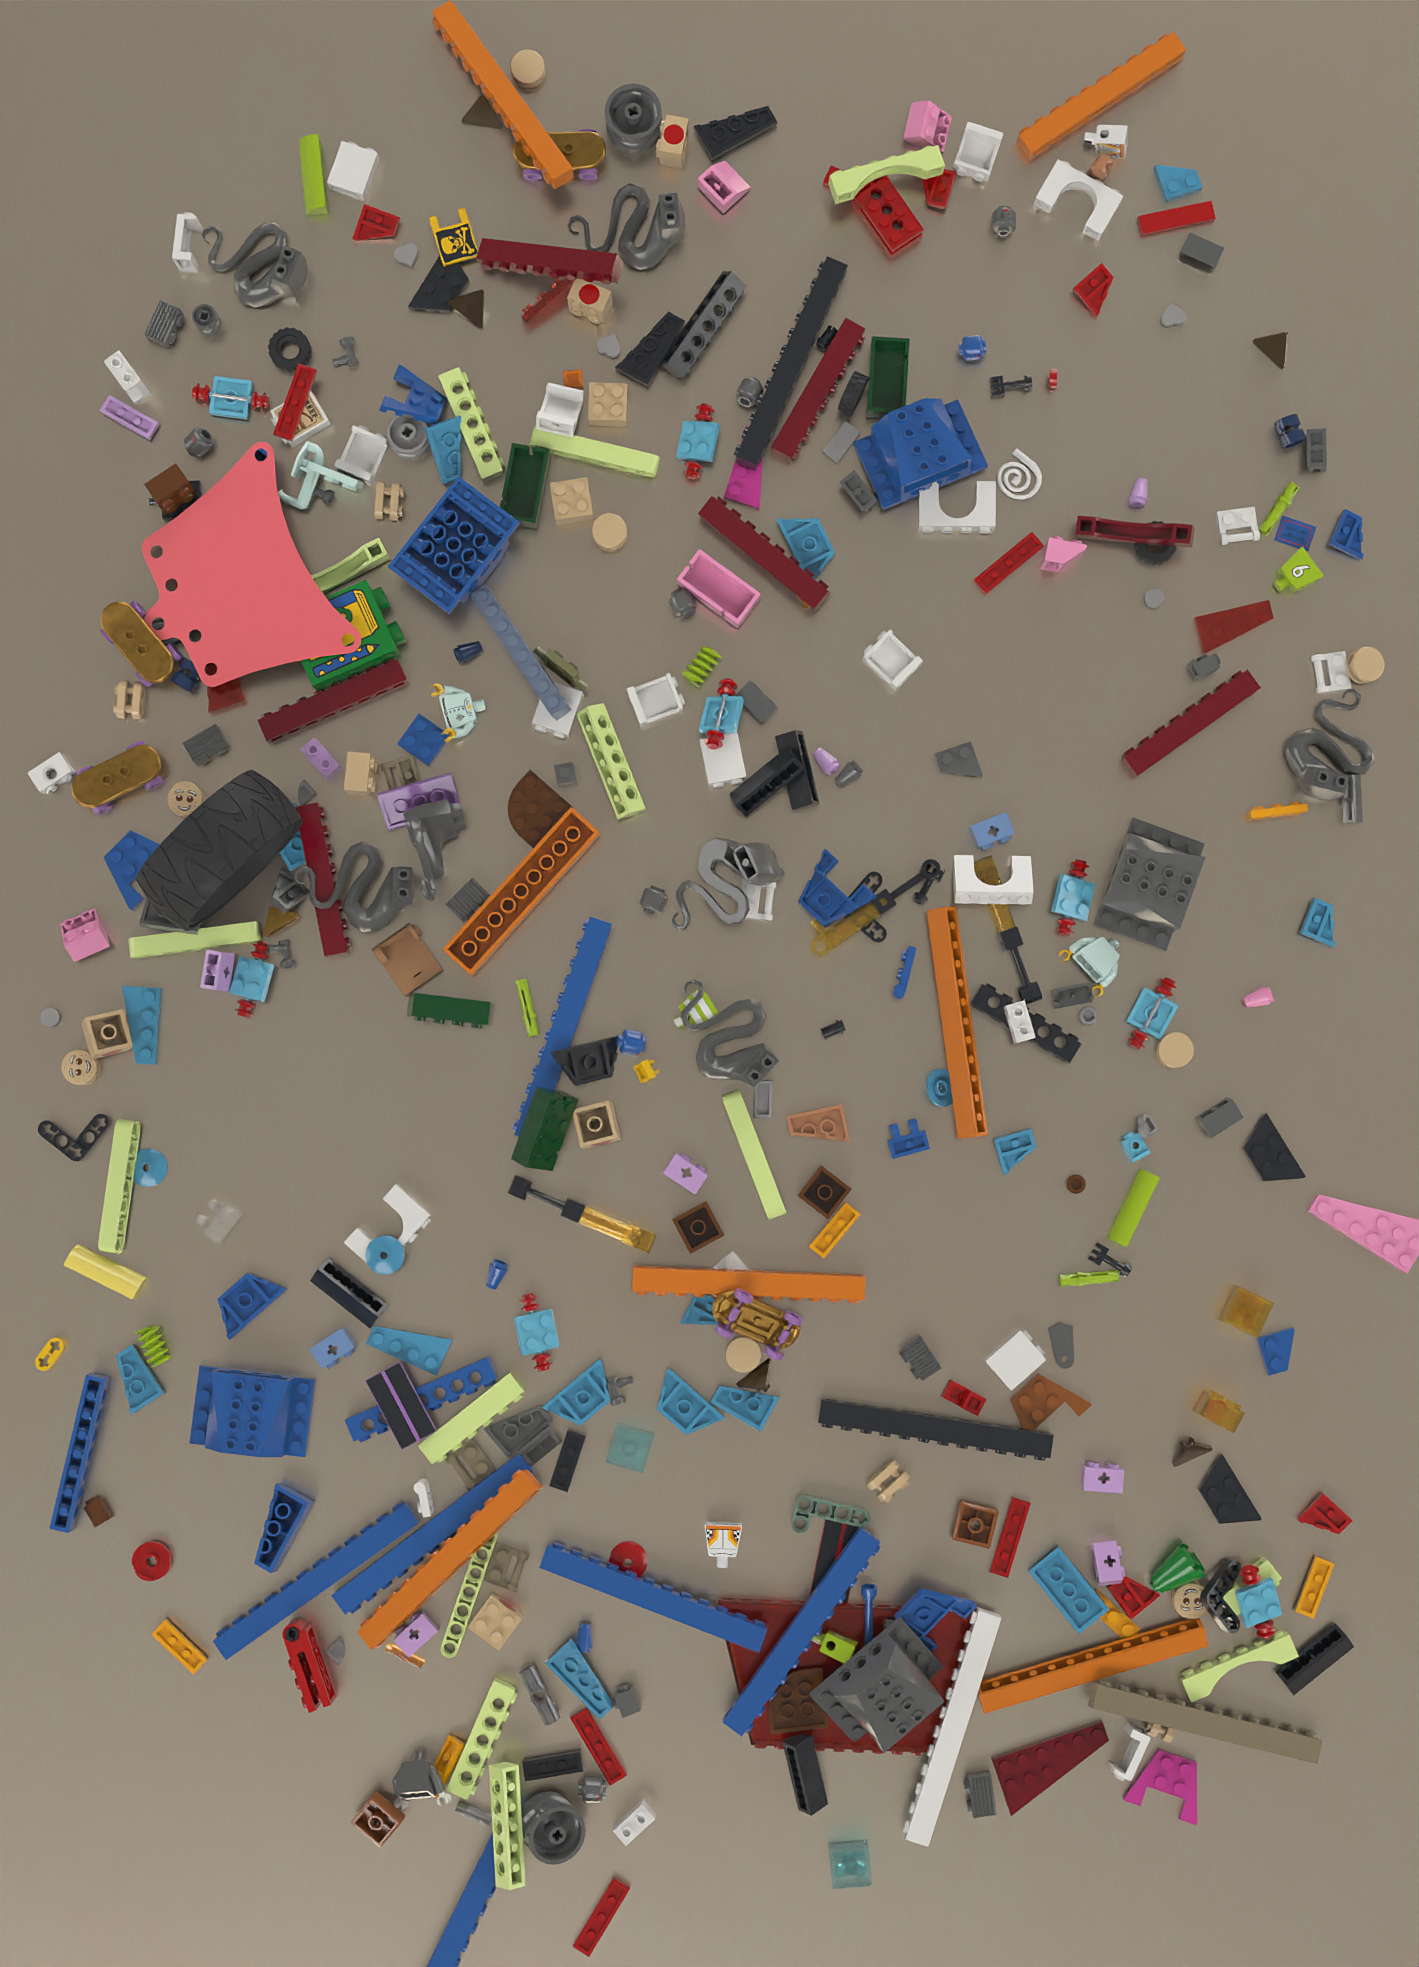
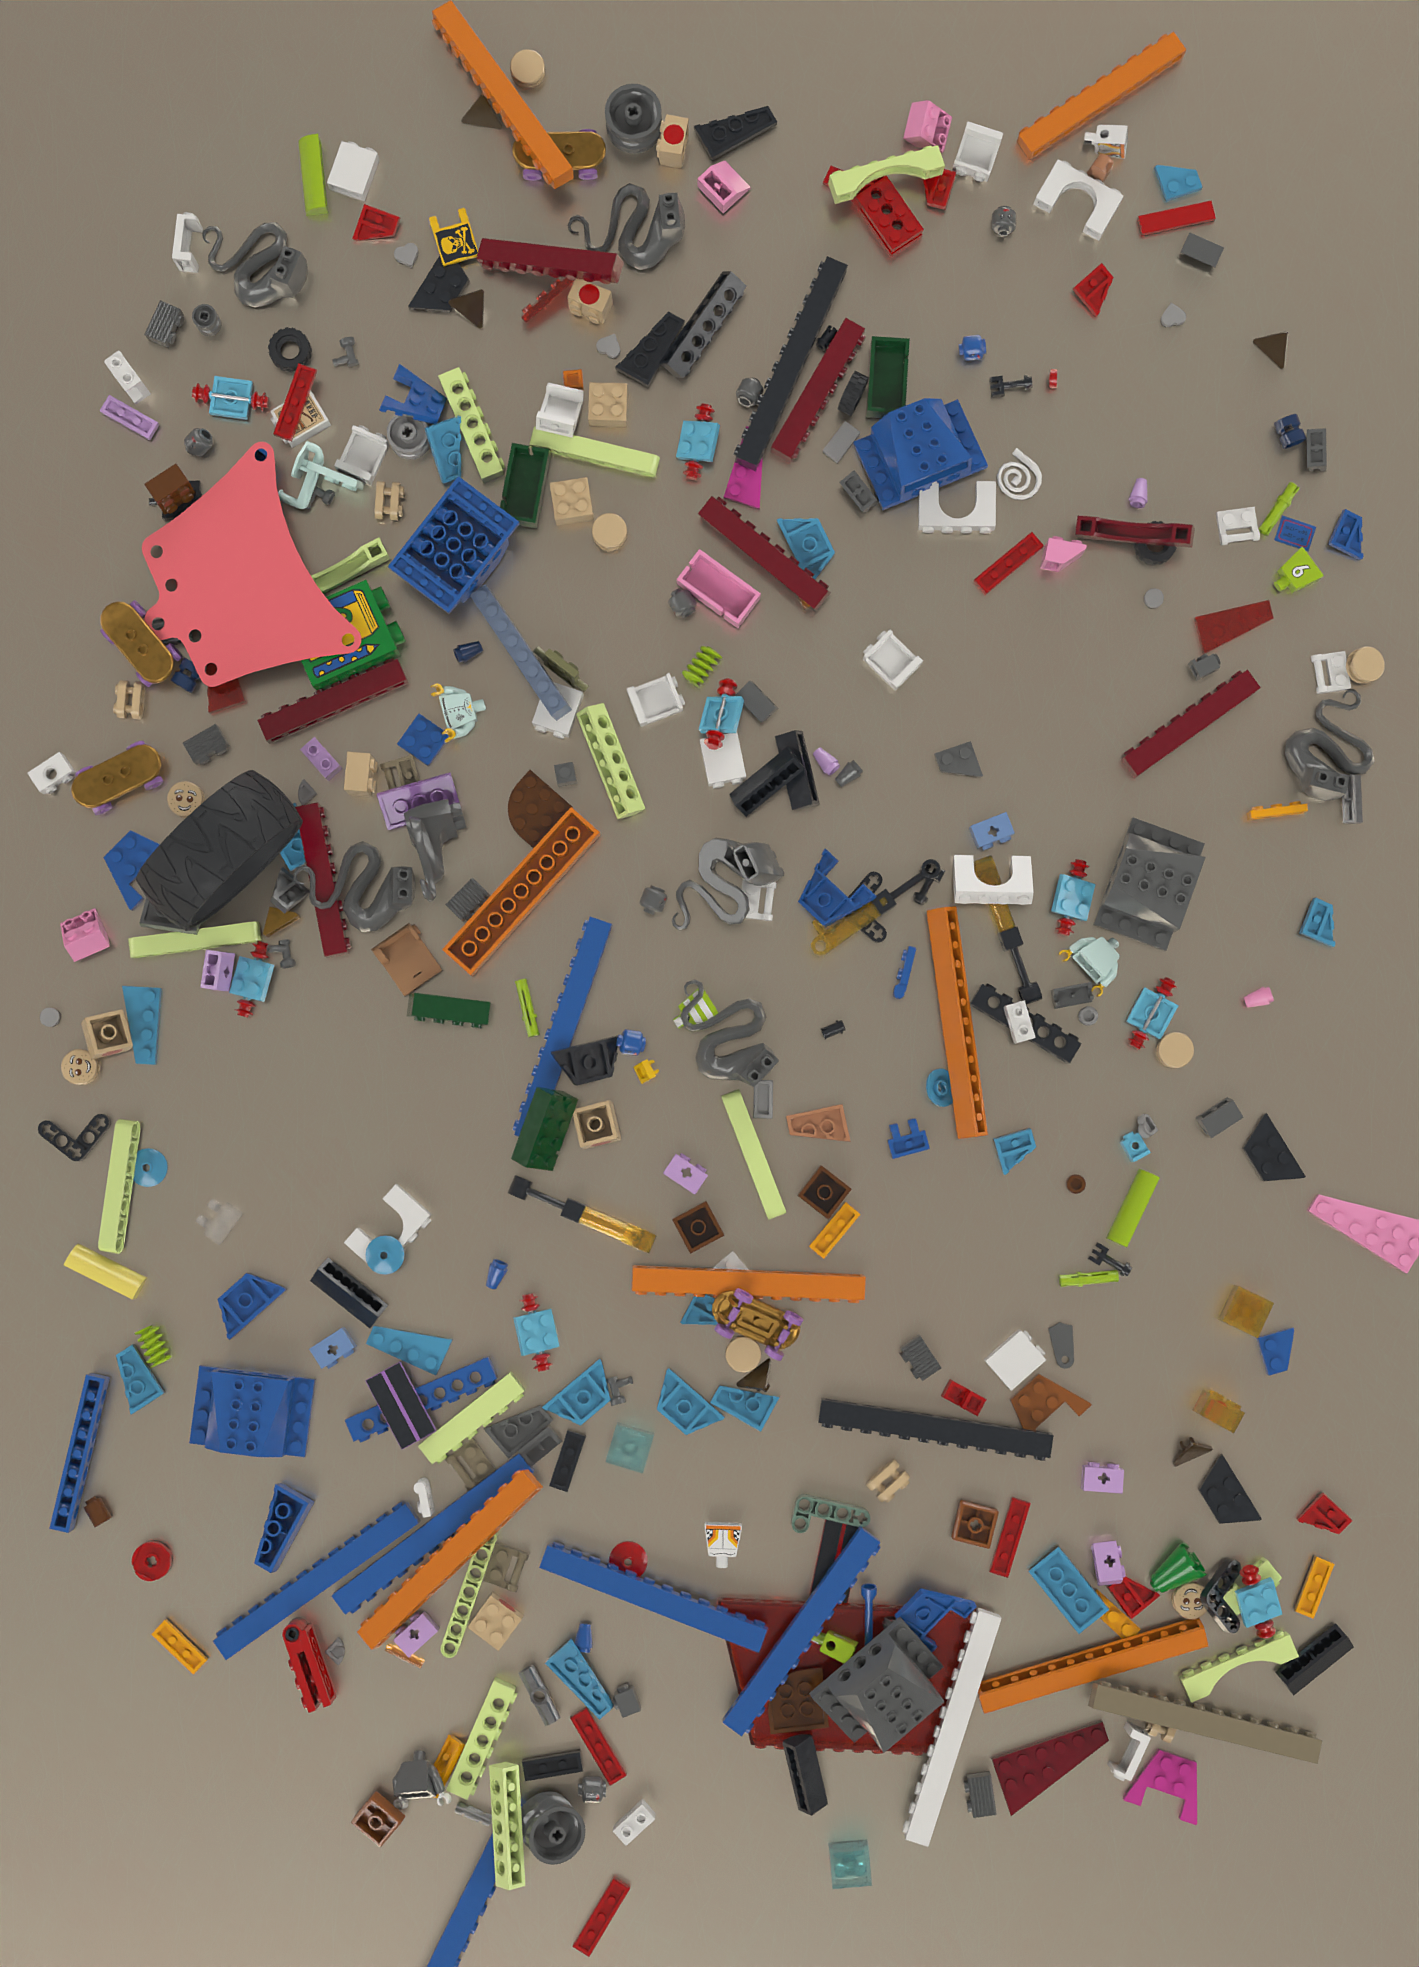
(47, 1351): yellow beam -> none

